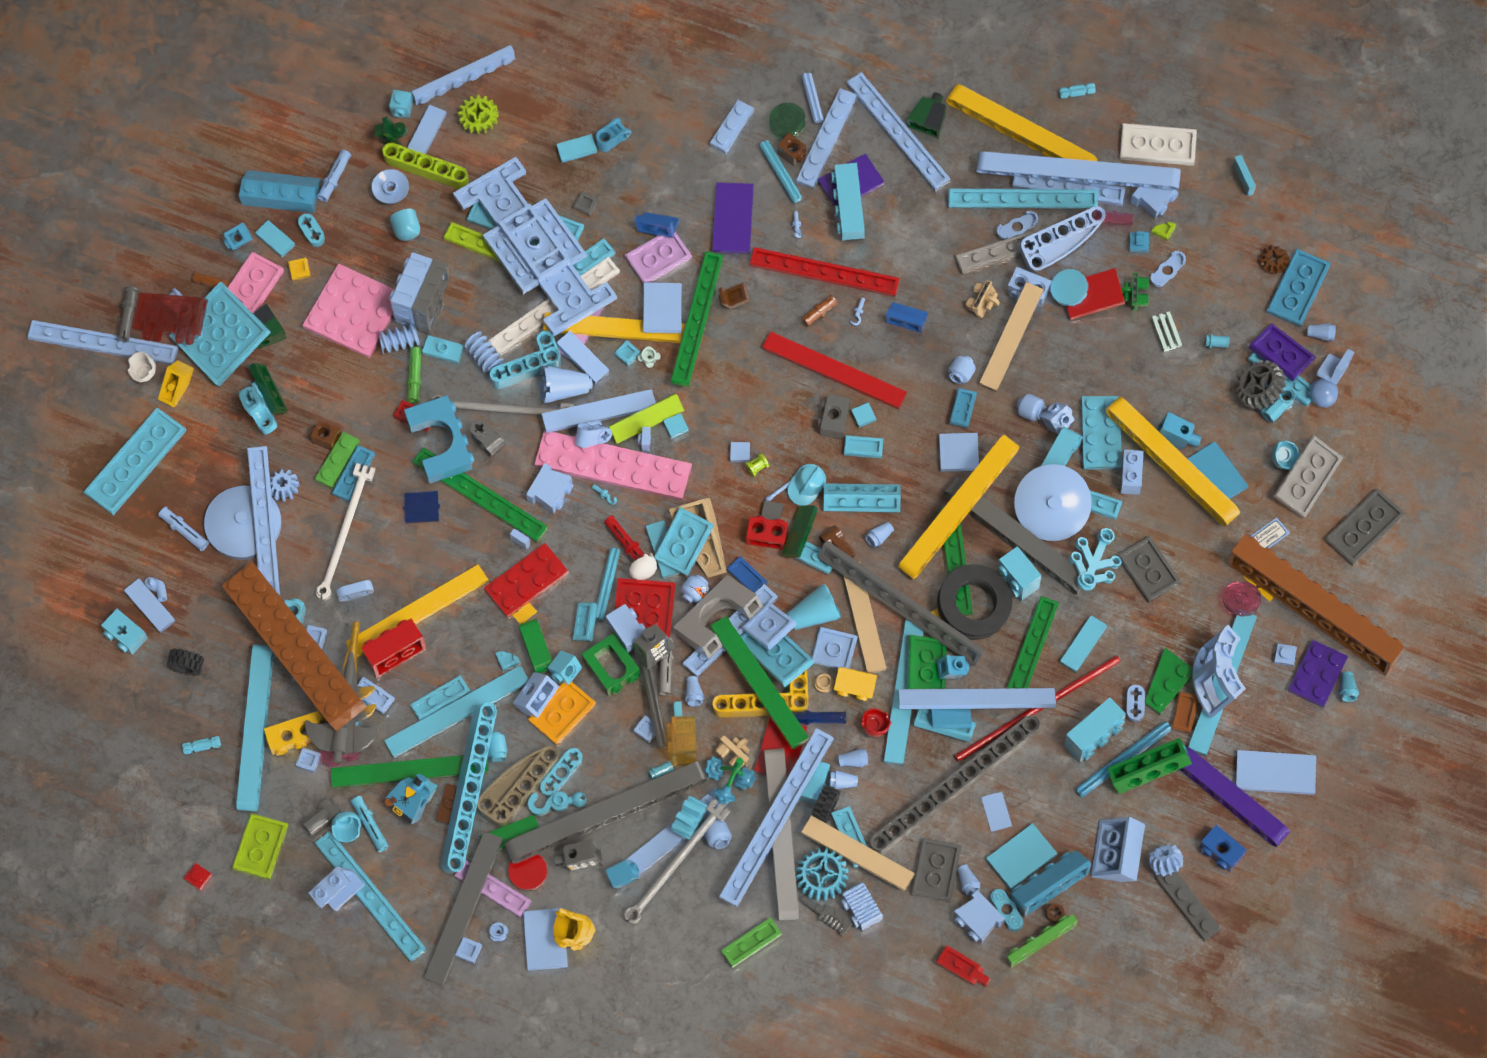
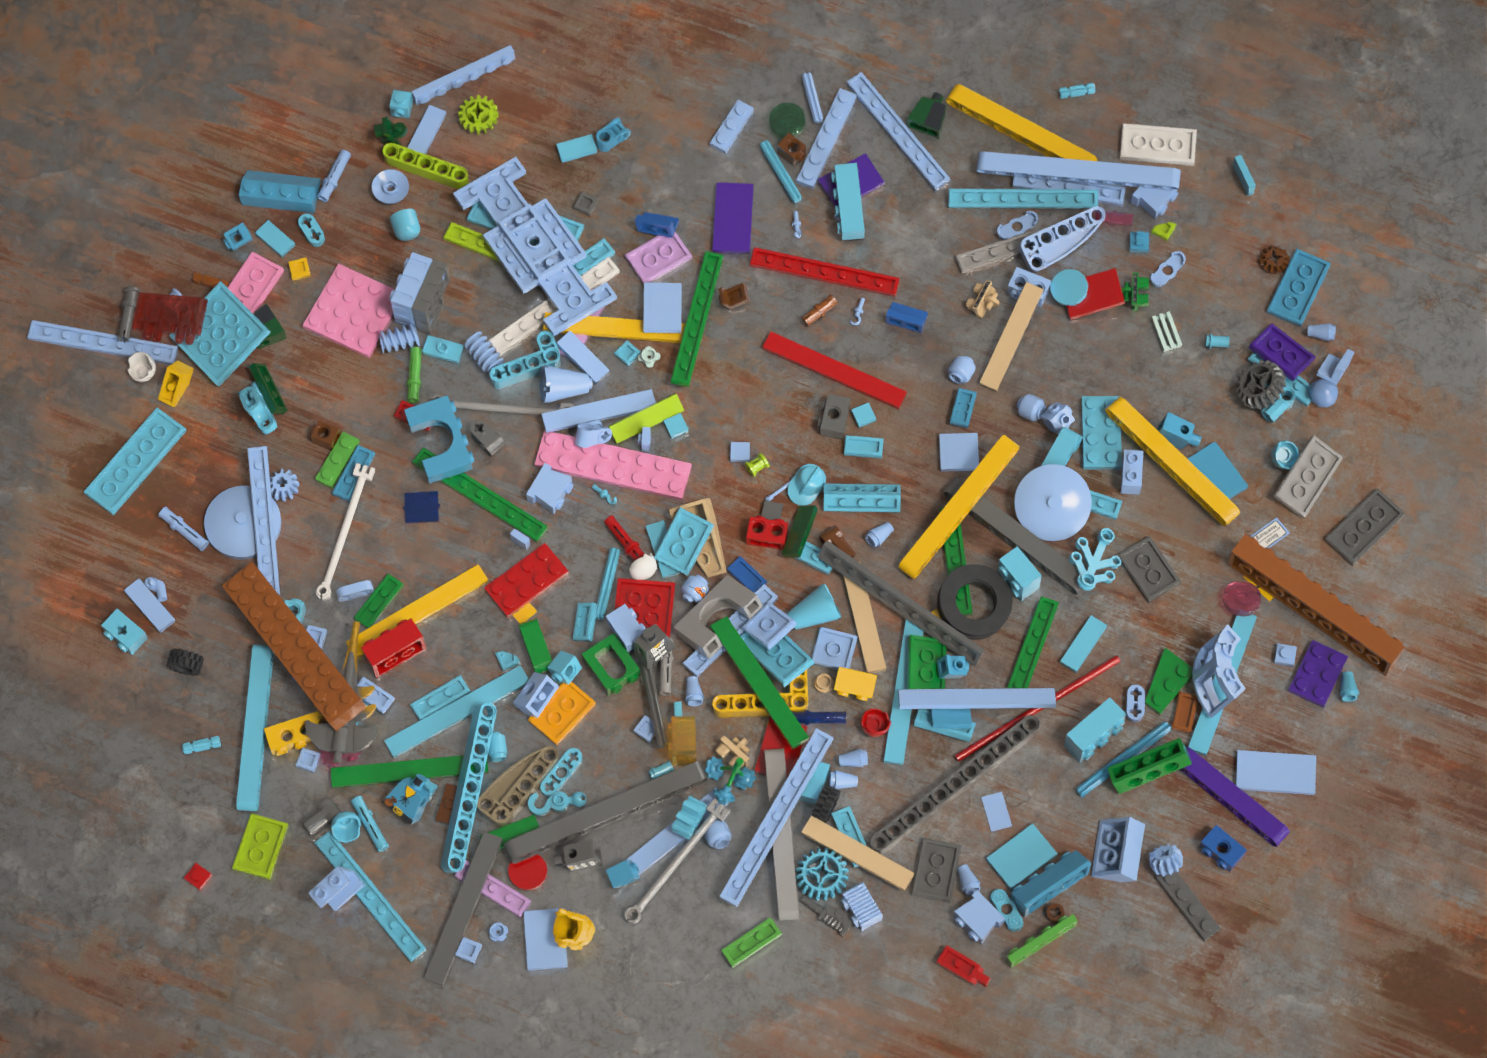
(378, 601): none -> green tile

